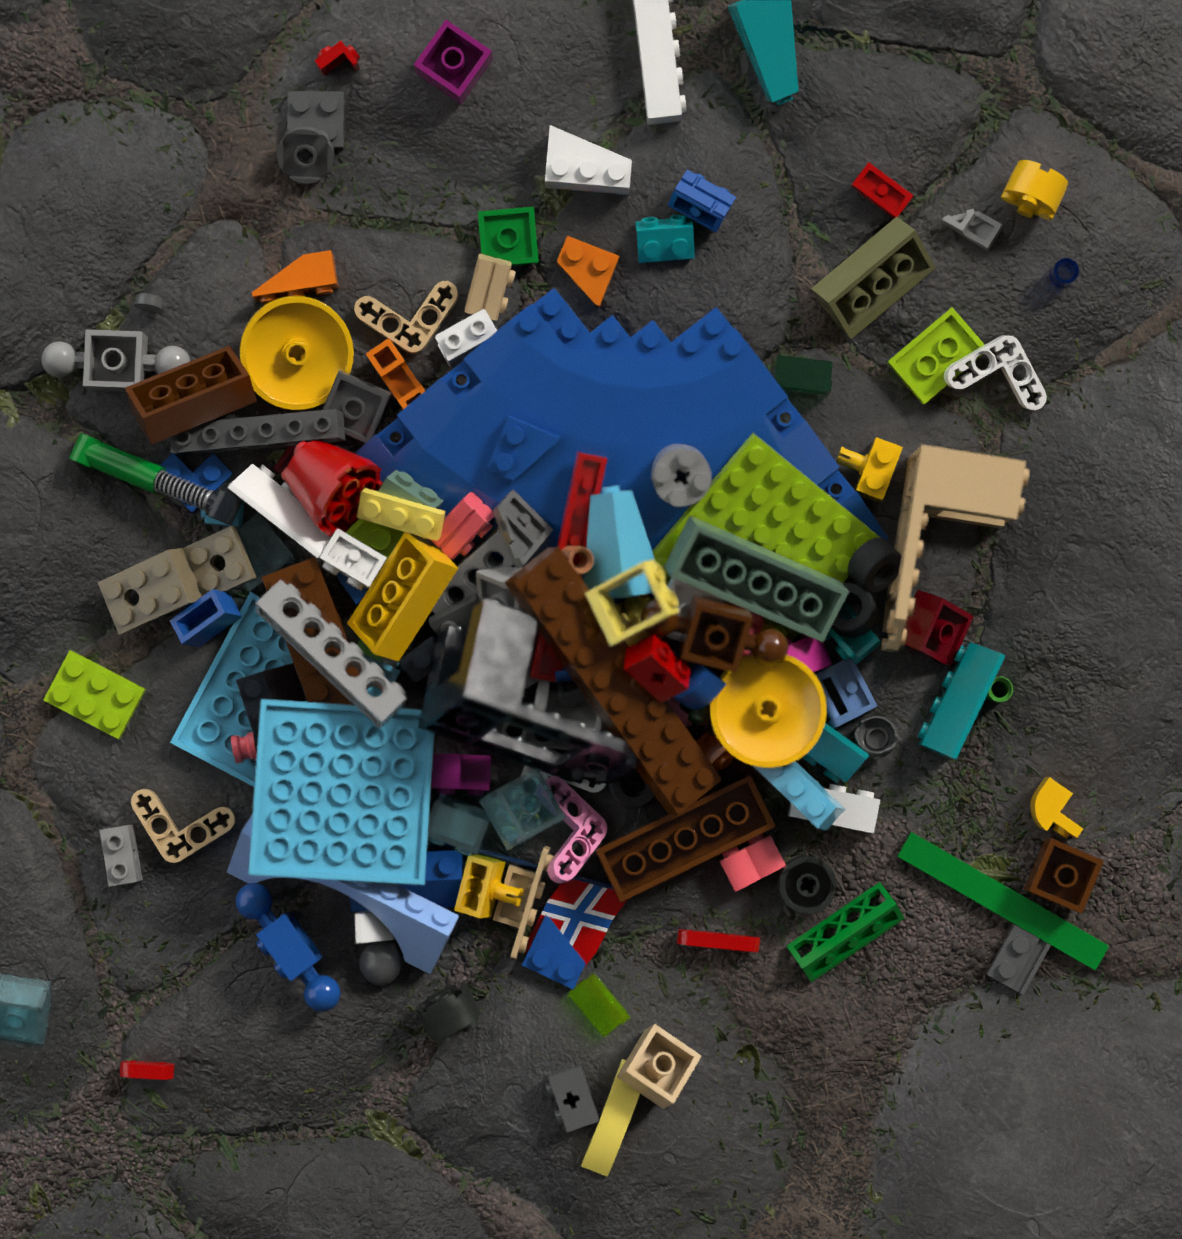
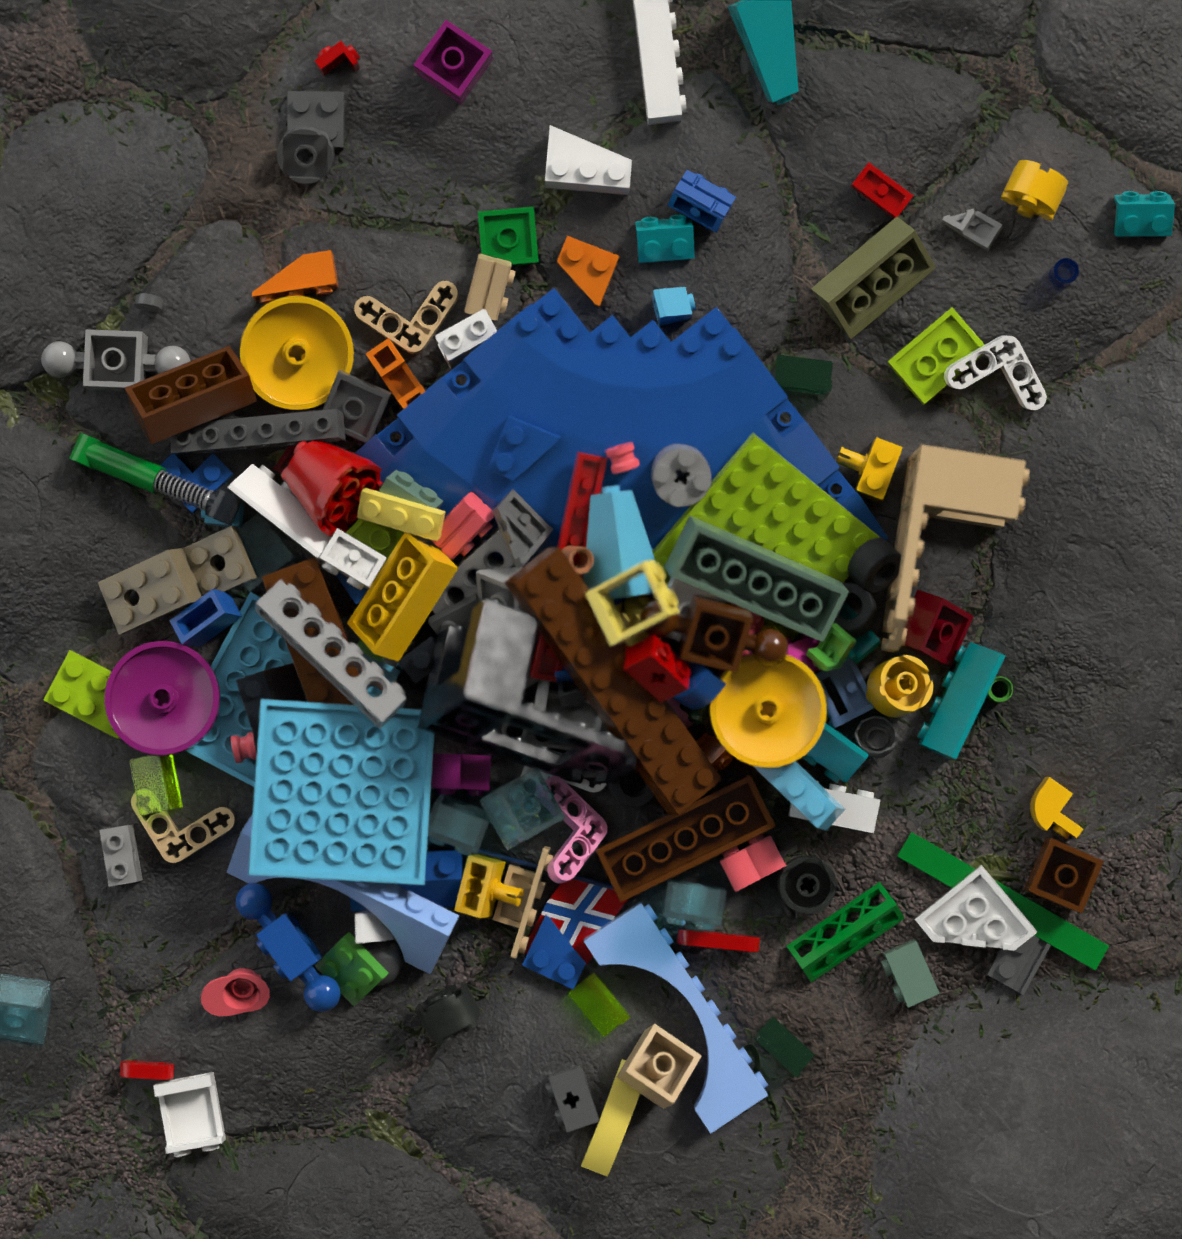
(155, 784): none -> clear neon green panel
(162, 698): none -> magenta dish
(190, 1113): none -> white panel
(235, 993): none -> coral piece
(352, 968): none -> bright green plate
(622, 457): none -> coral wheel
(672, 305): none -> medium azure slope
(693, 903): none -> clear light blue brick
(729, 1081): none -> light blue arch
(784, 1046): none -> clear green panel
(833, 650): none -> bright green bracket
(899, 686): none -> yellow brick
(910, 973): none -> sand green brick
(976, 915): none -> white plate
(1144, 214): none -> teal bracket

